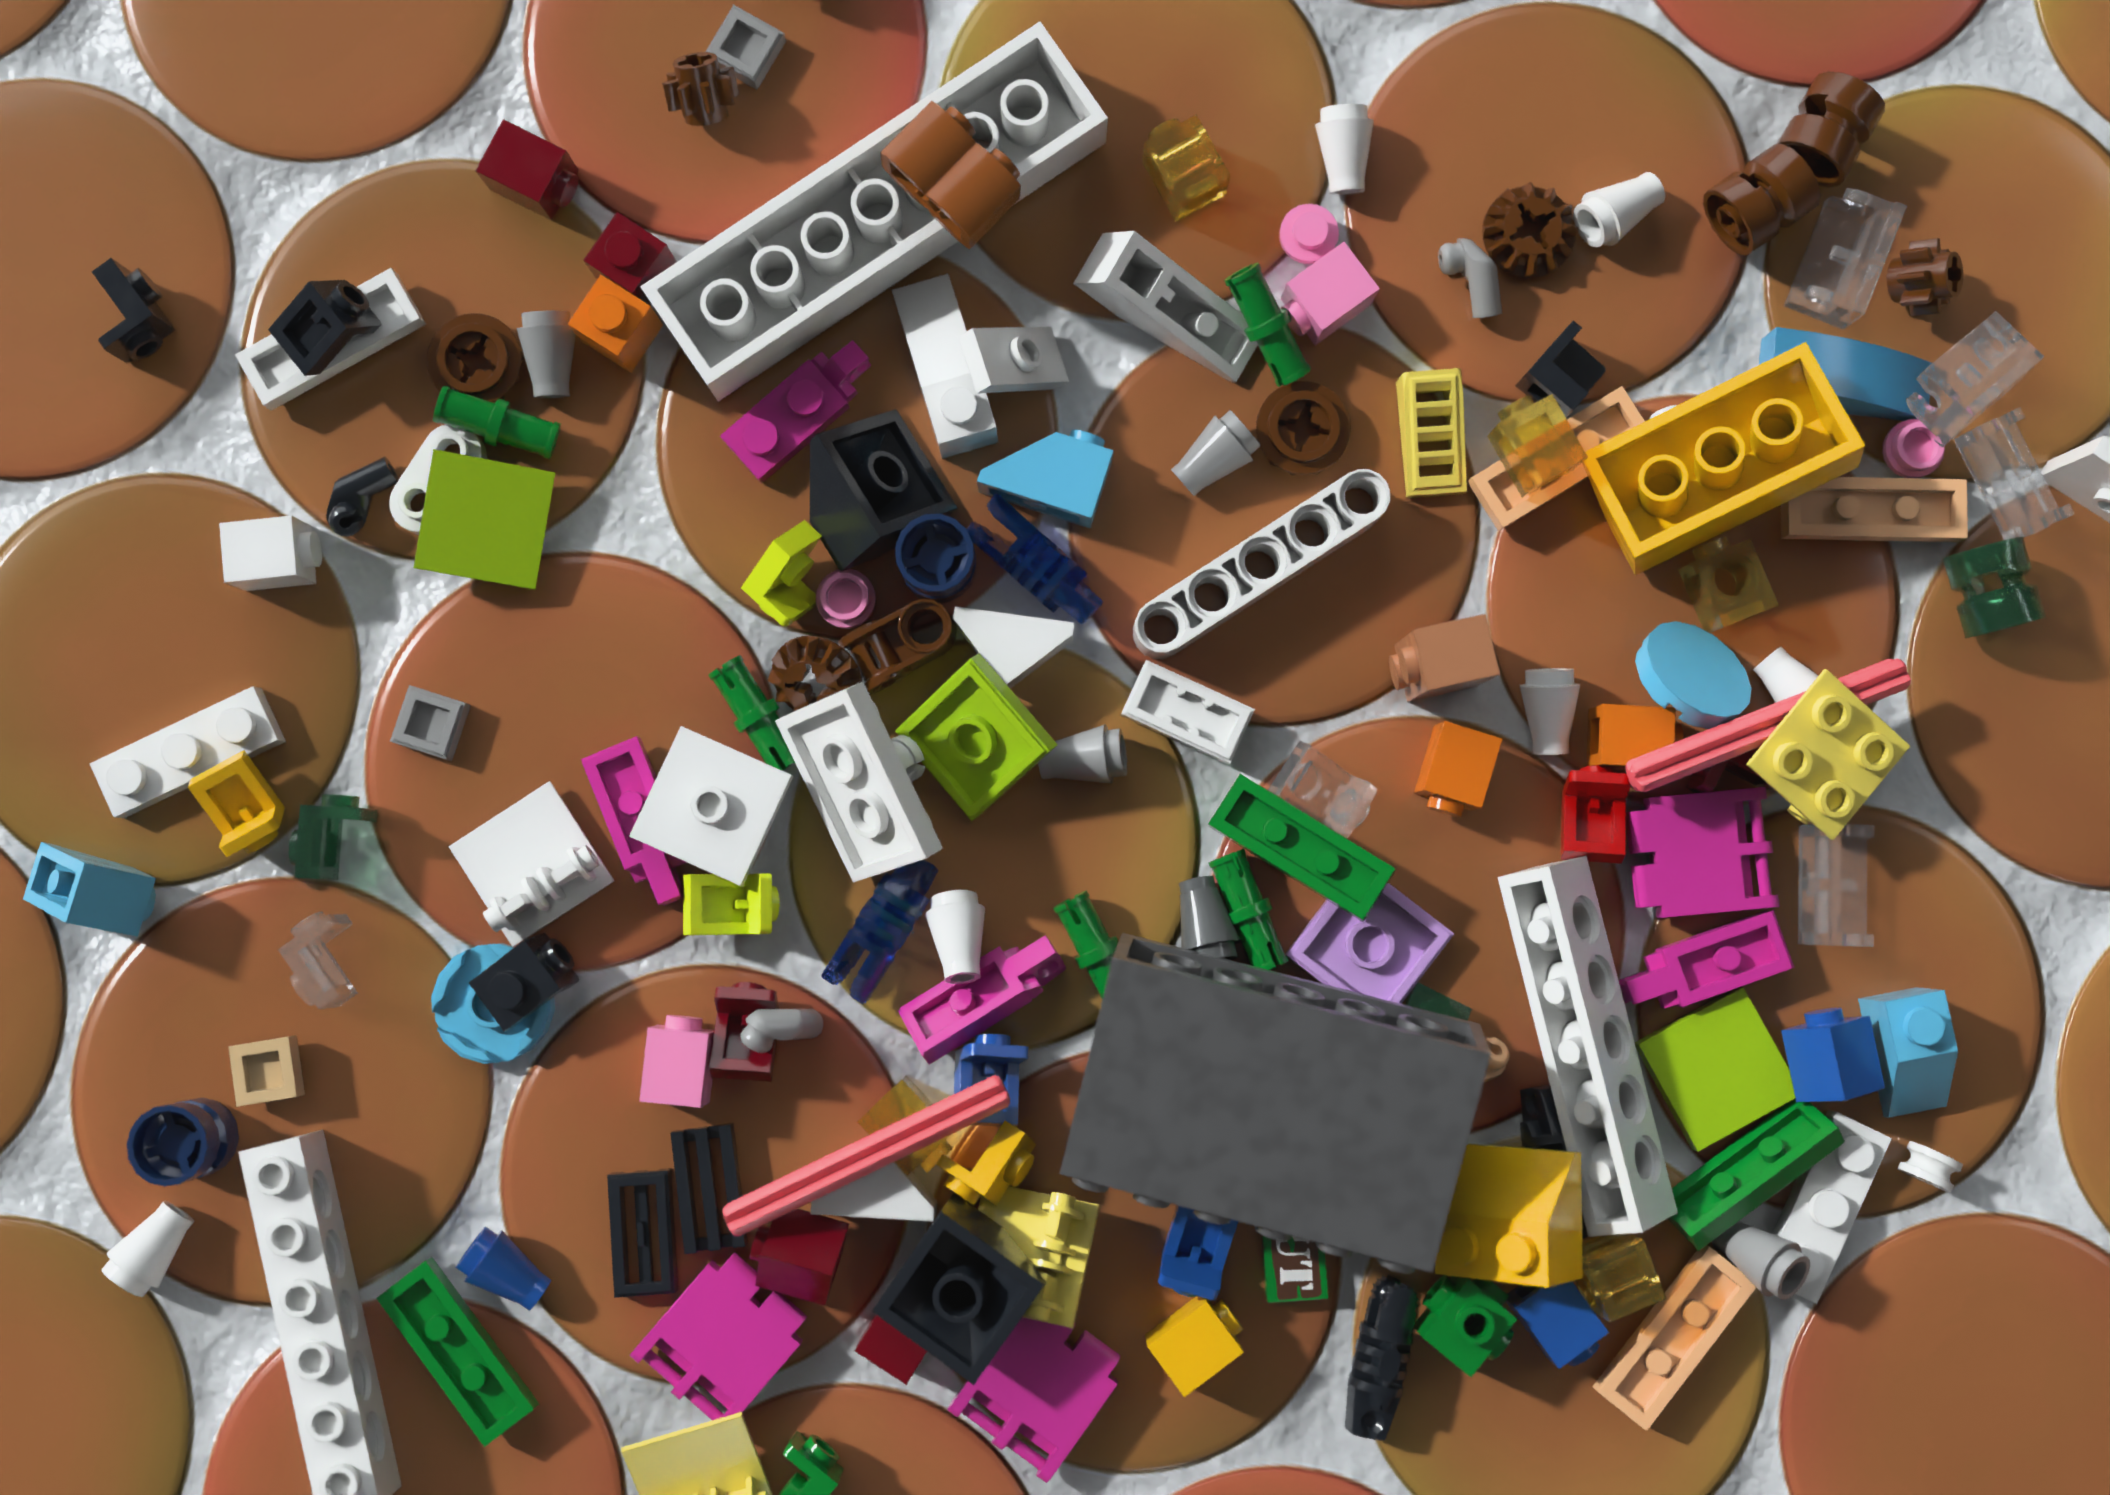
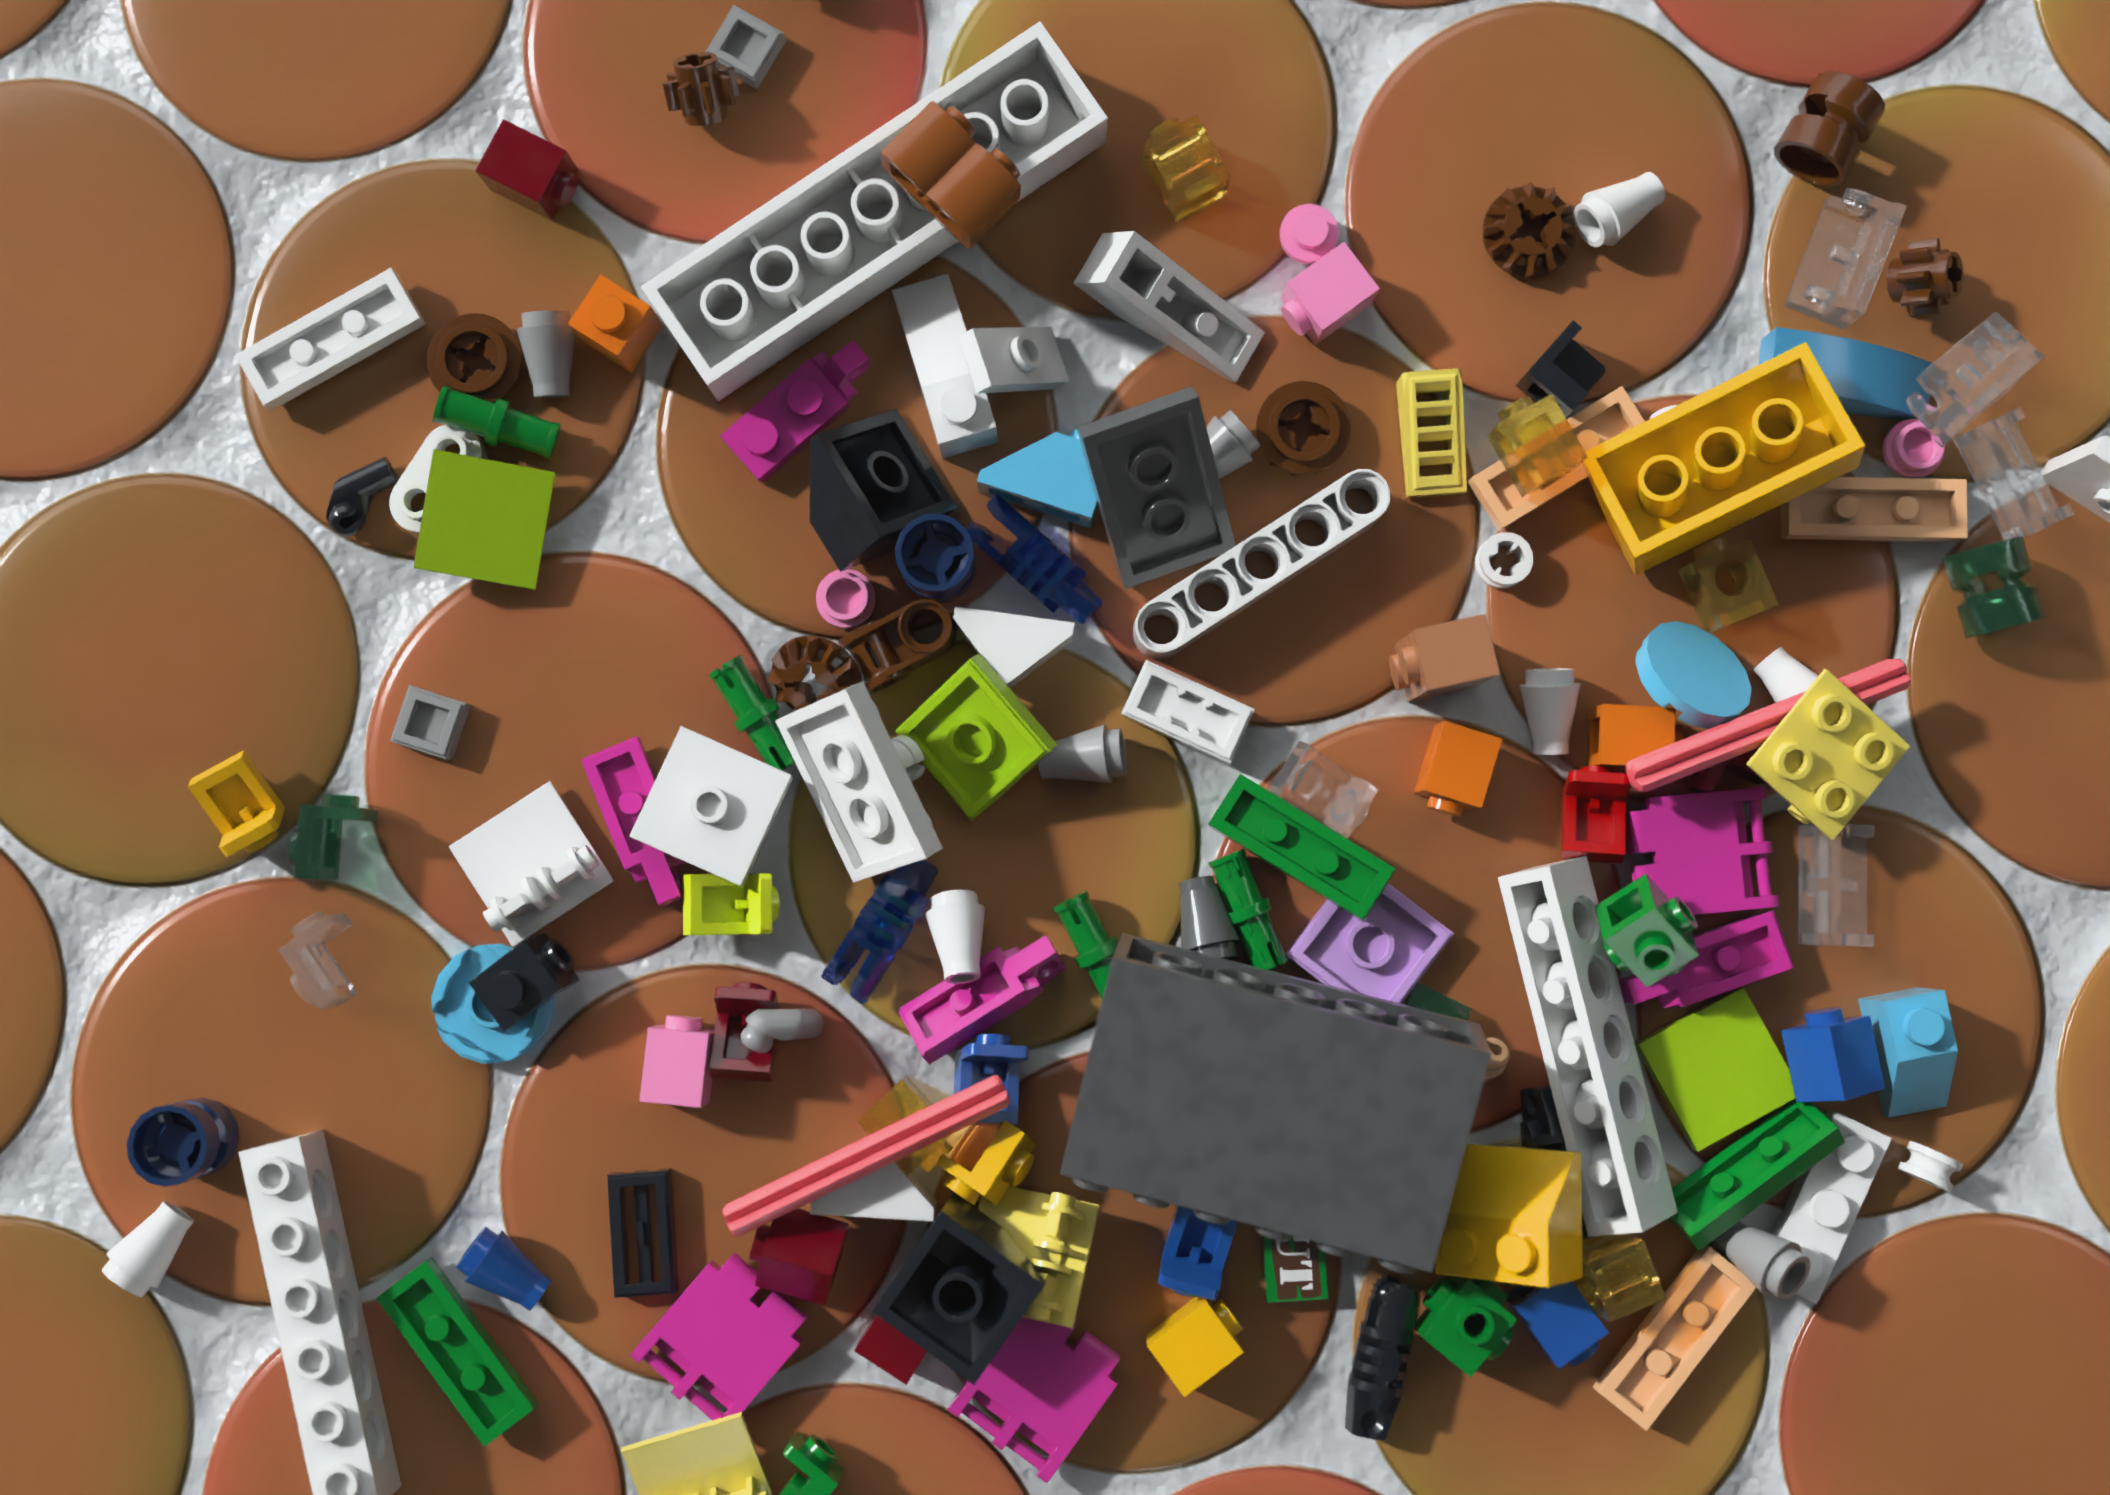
(90, 890): medium azure slope -> none
(136, 299): black bracket -> none
(176, 754): white plate -> none
(266, 1070): tan plate -> none
(269, 553): white brick -> none
(322, 323): black bracket -> none
(628, 256): dark red brick -> none
(687, 1208): black tile -> none
(777, 576): neon yellow bracket -> none
(1157, 487): none -> dark grey plate
(1267, 324): green pin -> none
(1345, 146): white cone -> none
(1478, 270): light grey arm -> none
(1516, 573): none -> white bush
(1647, 931): none -> green brick
(1755, 203): reddish brown wheel -> none

